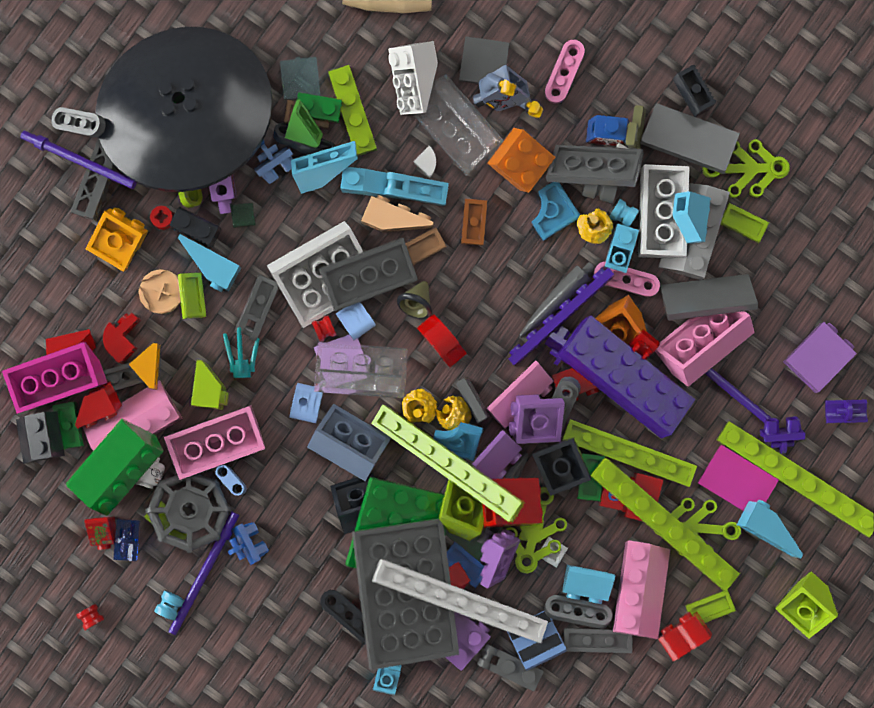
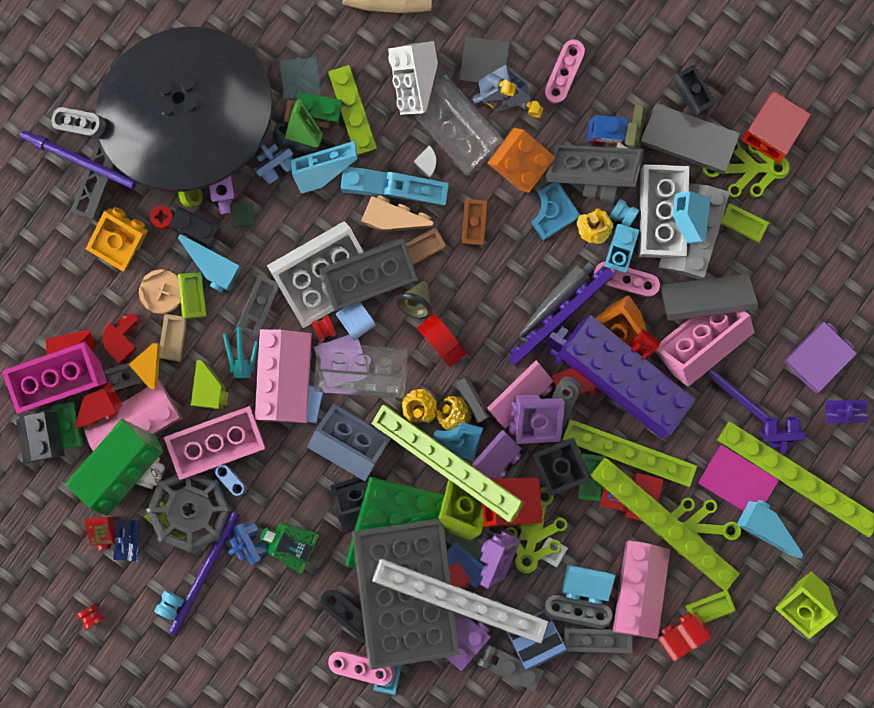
(172, 337): none -> tan tile
(283, 376): none -> bright pink slope
(290, 544): none -> torso
(349, 668): none -> bright pink plate
(776, 127): none -> brick

